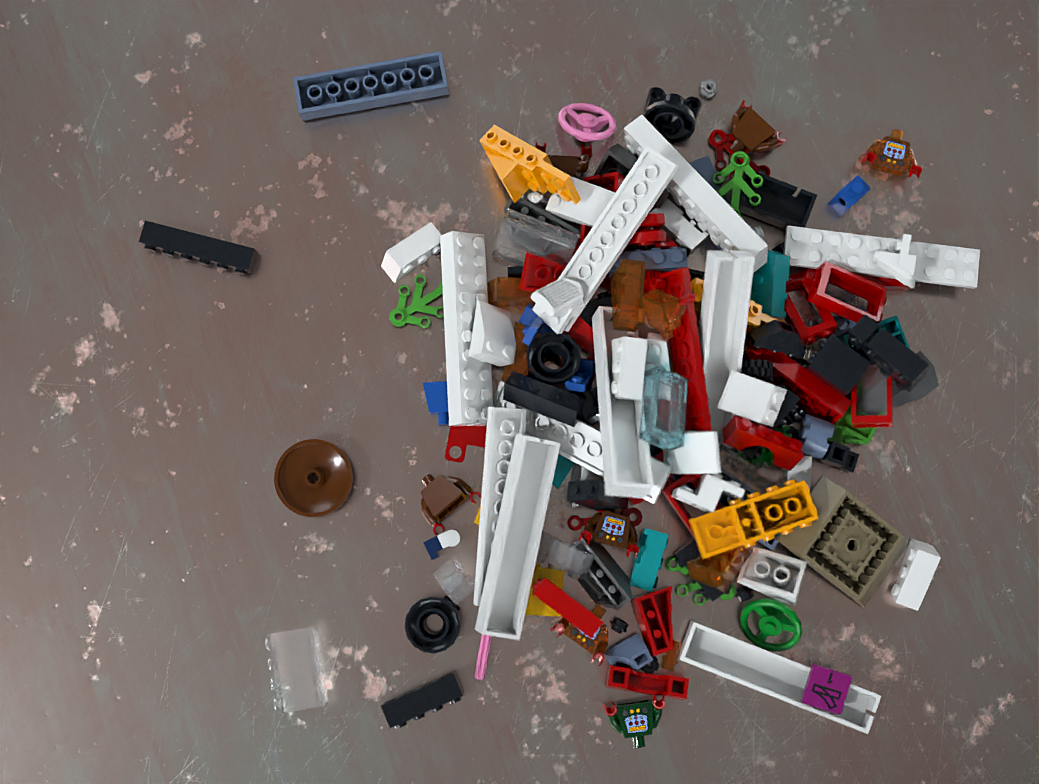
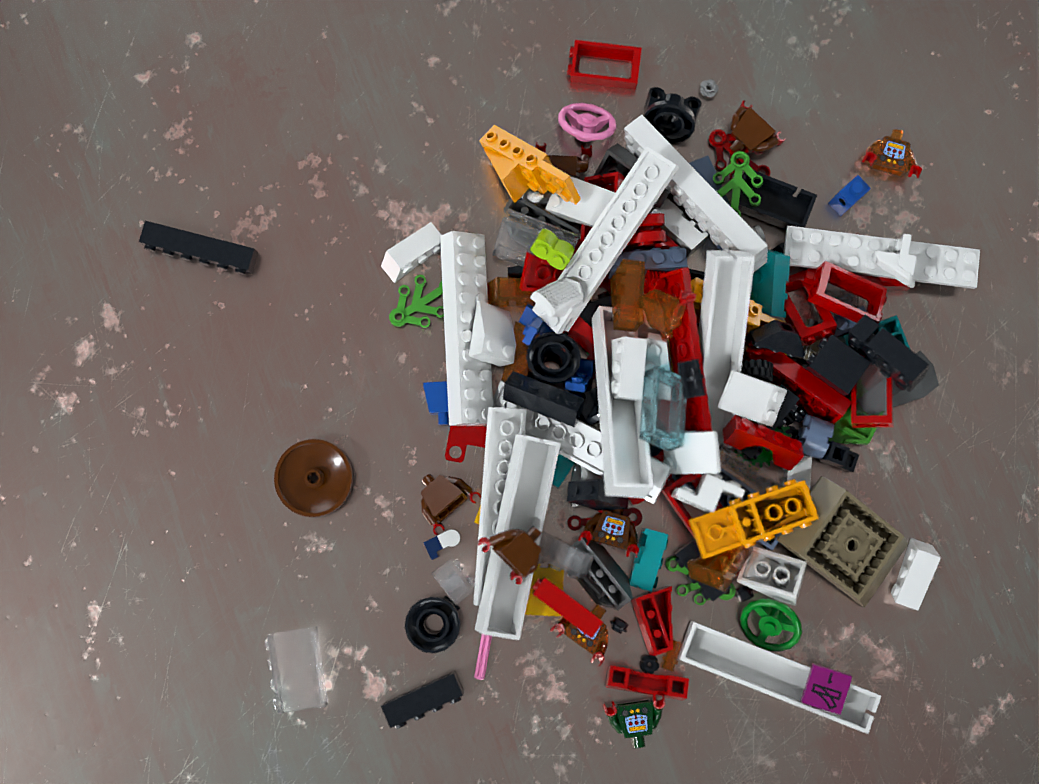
(371, 85): sand blue brick -> none
(516, 550): none -> reddish brown torso
(552, 249): none -> lime brick
(607, 52): none -> red piece
(629, 653): sand blue slope -> none
(691, 379): none -> black hips

